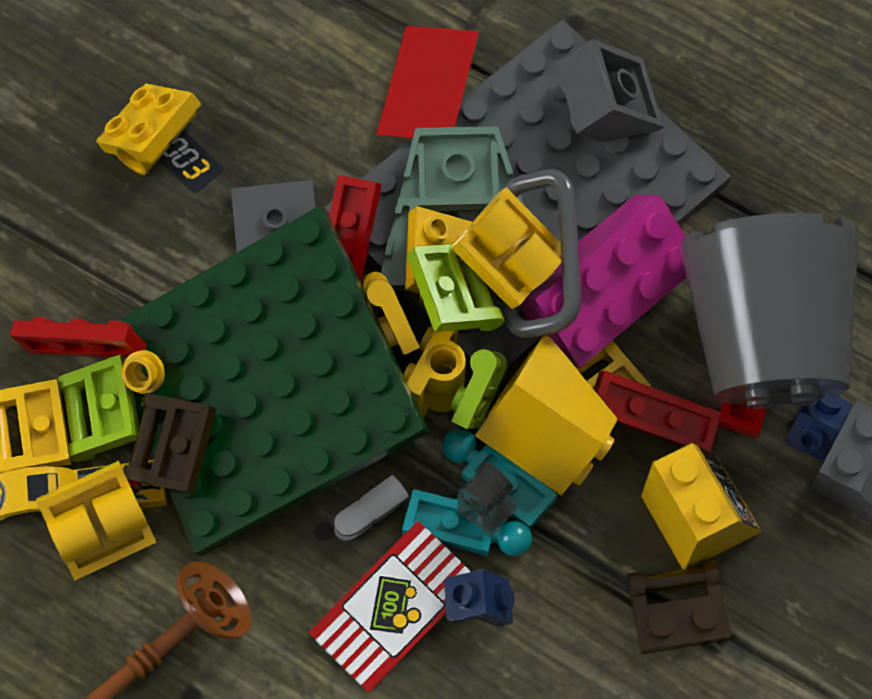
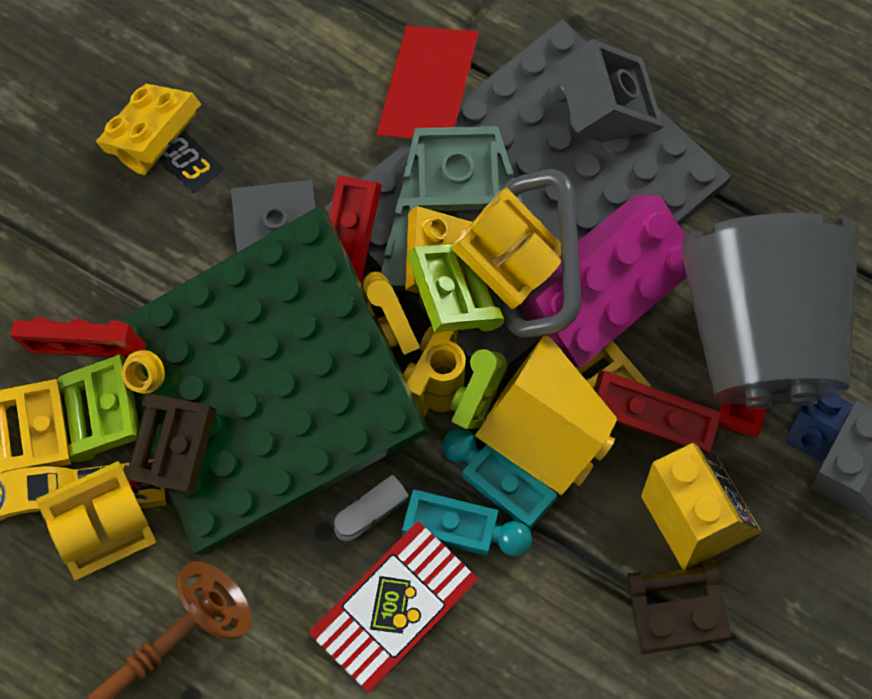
(479, 597): dark blue bracket -> none
(486, 499): clear smoke leg -> none

